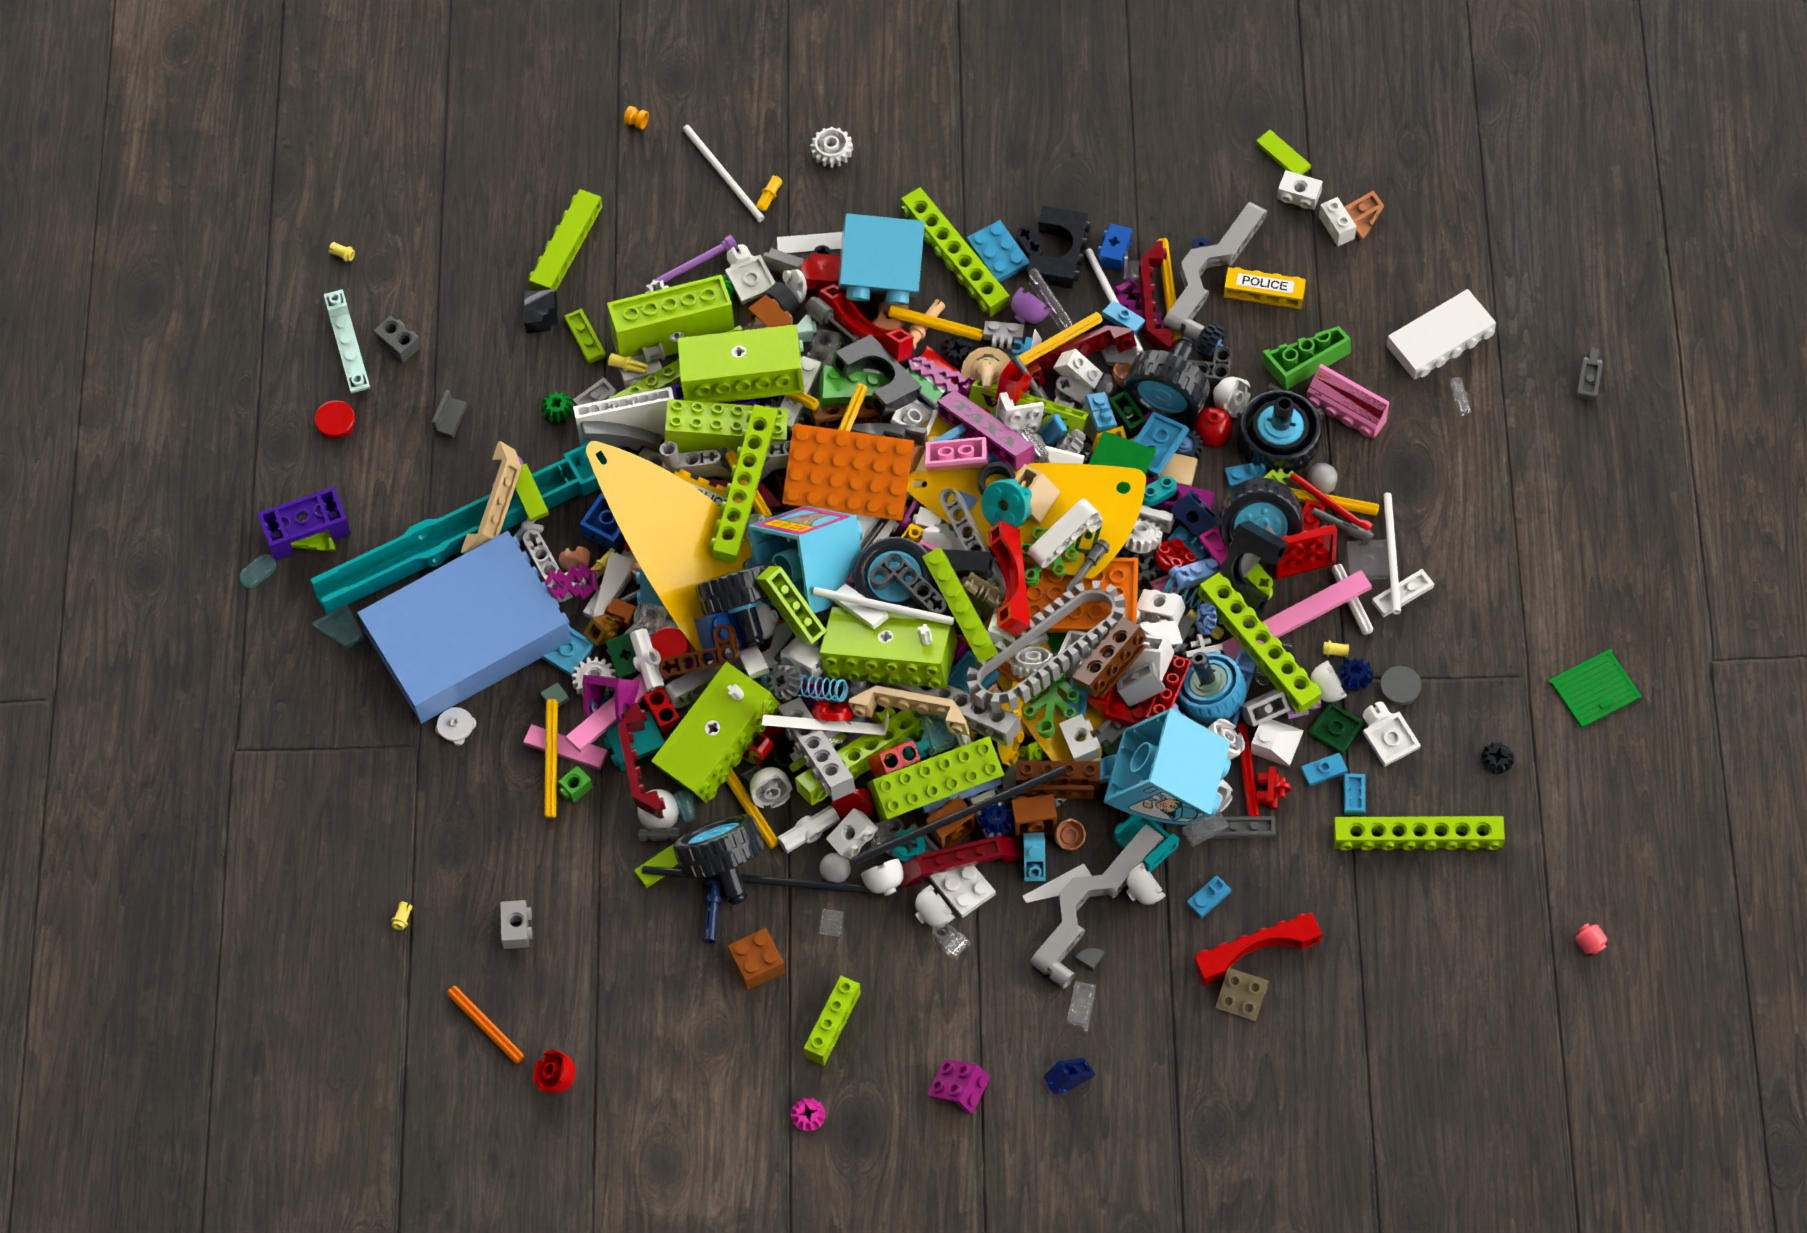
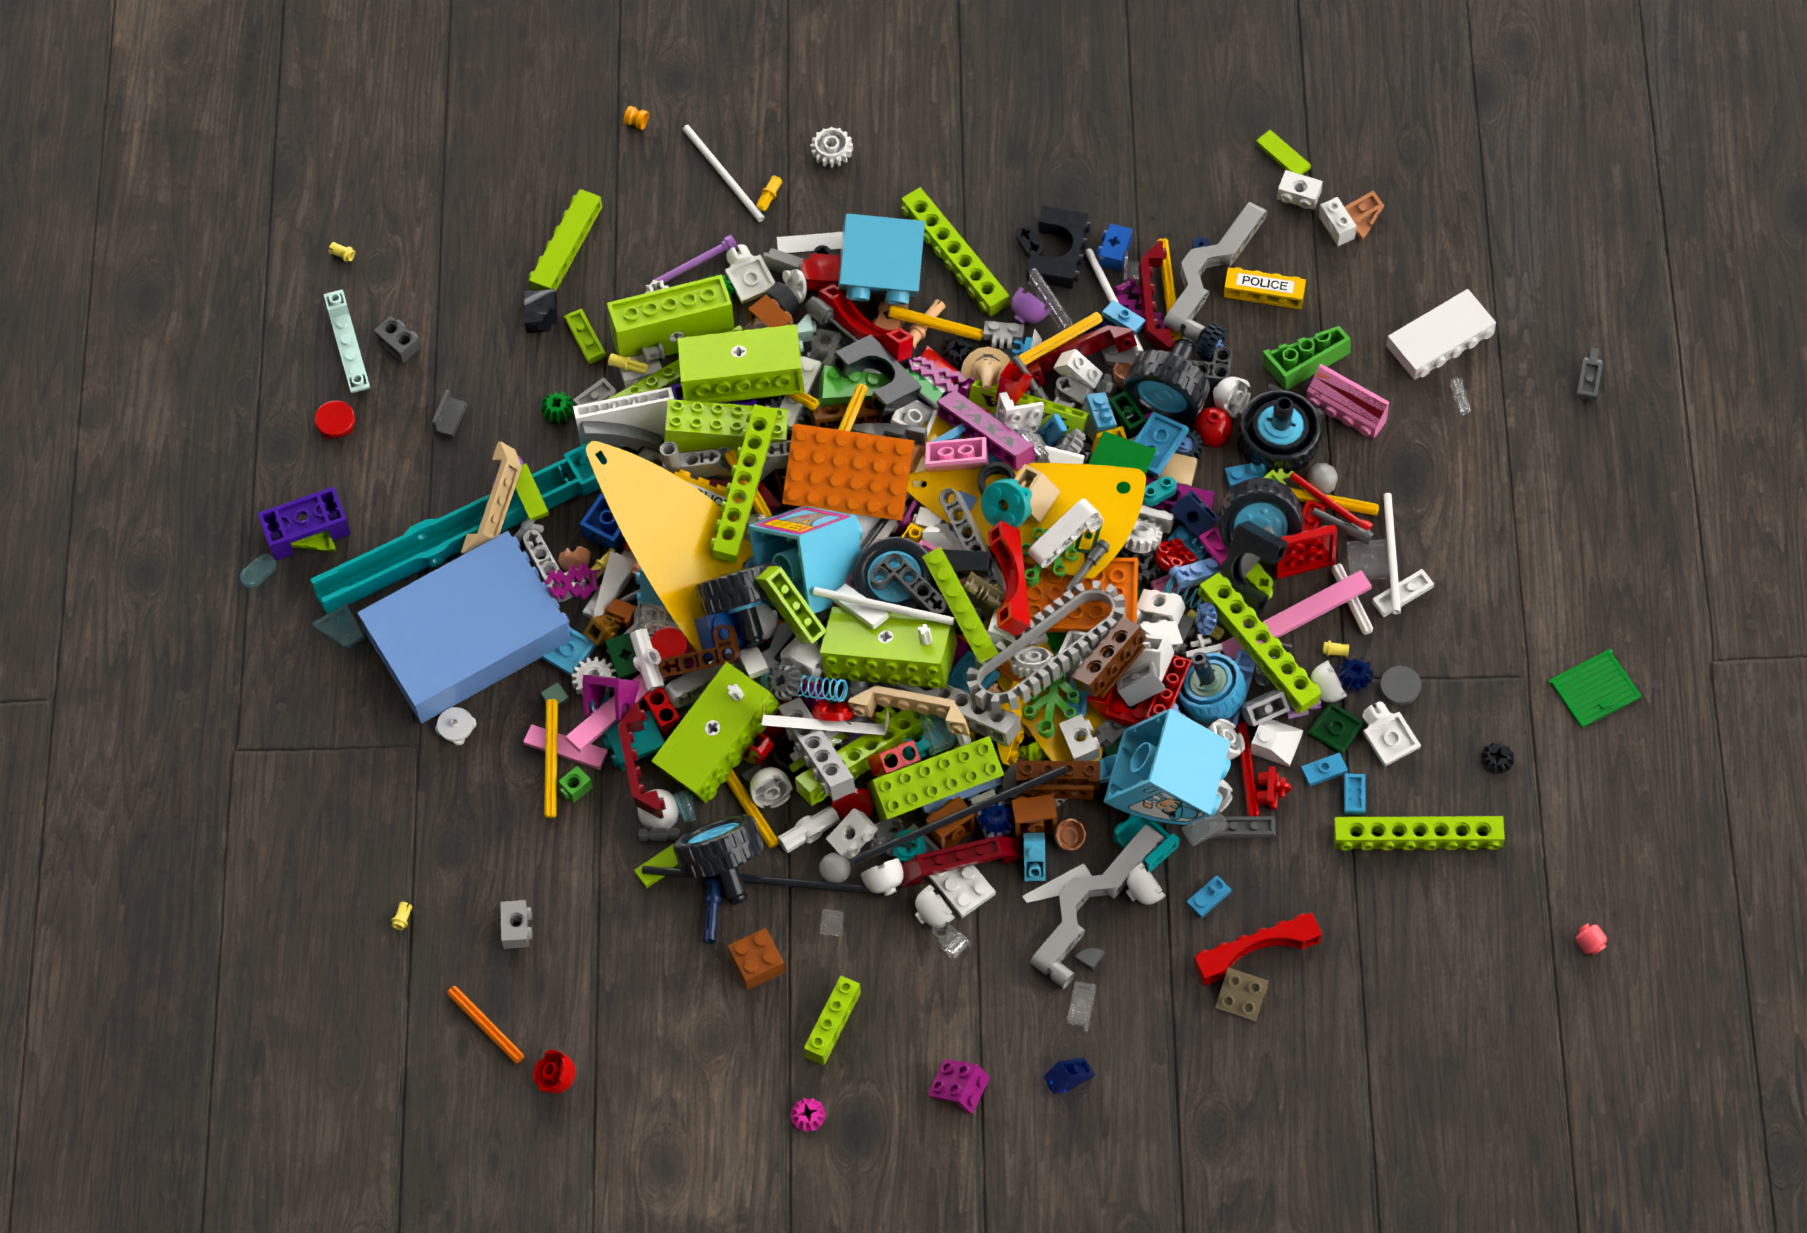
(998, 251): dark azure plate -> none

